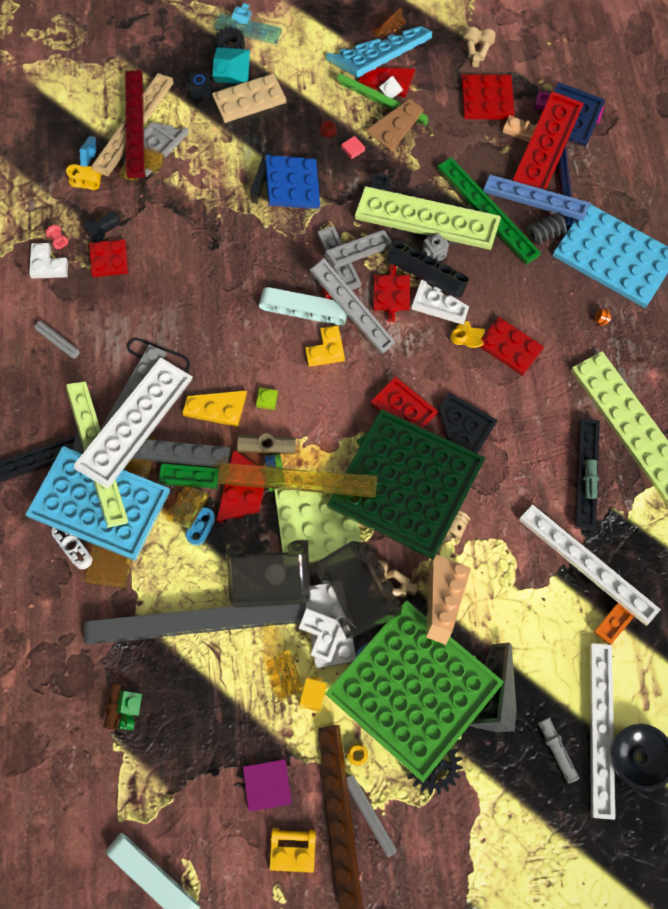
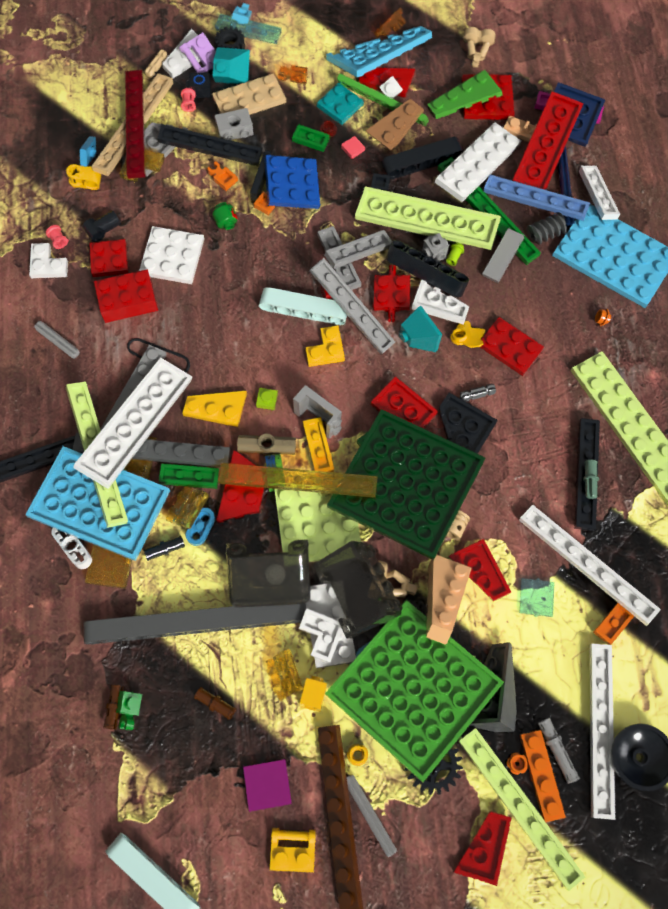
(126, 296): none -> red brick
(156, 63): none -> tan axle
(164, 548): none -> black pin
(172, 254): none -> white plate
(177, 61): none -> white wing
(188, 100): none -> coral bush
(203, 50): none -> lavender plate
(209, 145): none -> black plate
(215, 703): none -> reddish brown pin
(222, 177): none -> orange plate
(224, 216): none -> green head
(234, 124): none -> light grey brick
(262, 204): none -> orange plate
(296, 74): none -> clear orange plate
(310, 138): none -> green plate
(311, 401): none -> light grey panel
(318, 445): none -> yellow plate
(340, 103): none -> teal plate
(420, 331): none -> teal slope
(421, 157): none -> black beam
(456, 250): none -> lime pin
(464, 95): none -> bright green wing
(478, 162): none -> white plate
(478, 392): none -> dark grey axle
(484, 569): none -> red wing
(486, 851): none -> red wing
(503, 255): none -> light grey tile
(516, 757): none -> orange plate
(522, 810): none -> yellowish green plate
(537, 597): none -> clear light blue piece
(542, 776): none -> orange plate
(599, 192): none -> white plate

